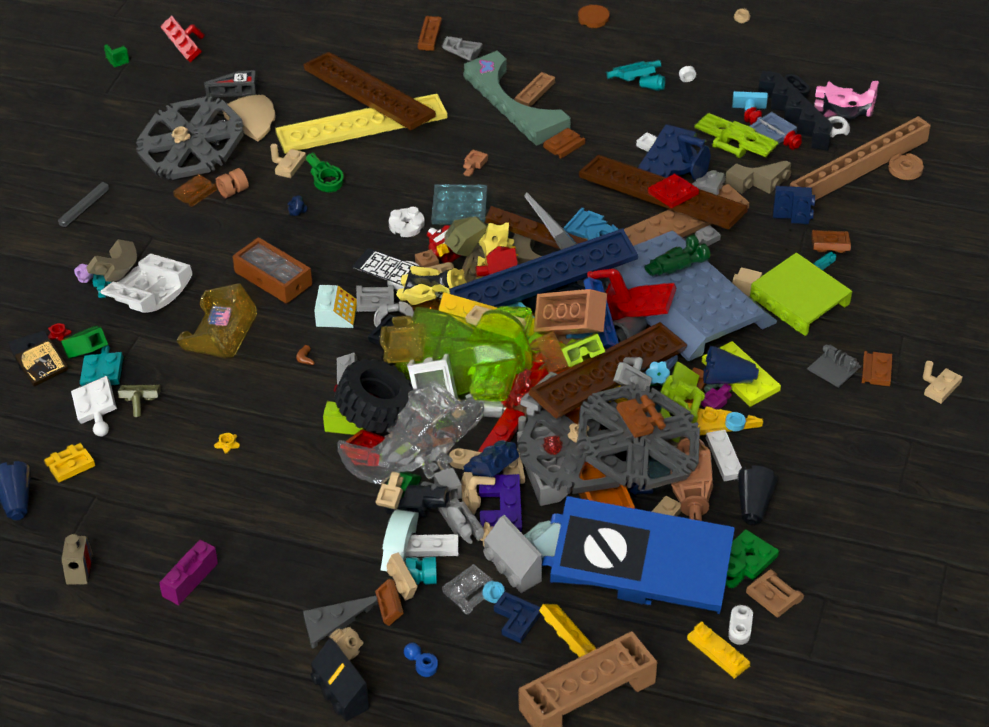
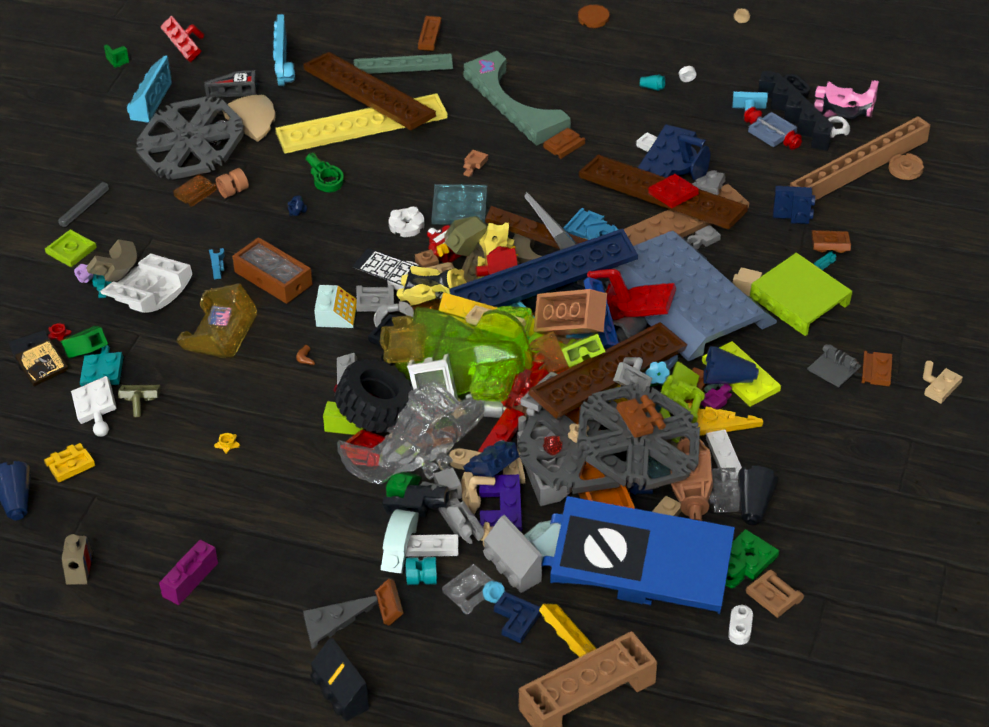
(70, 248): none -> lime tile
(150, 92): none -> medium azure slope
(180, 134): tan plate -> none
(217, 262): none -> dark azure plate
(283, 69): none -> medium azure plate
(289, 164): tan plate -> none
(348, 641): tan brick -> none
(390, 494): tan plate -> none
(404, 582): tan plate -> none
(405, 63): none -> sand green plate
(413, 652): blue plate -> none
(464, 49): light grey slope -> none
(535, 89): medium nougat plate -> none
(633, 70): teal plate -> none
(679, 258): dark green piece -> none
(718, 650): yellow plate -> none
(725, 490): none -> clear brick
(735, 421): medium azure tile -> none
(742, 133): lime piece -> none
(763, 177): dark tan arch -> none

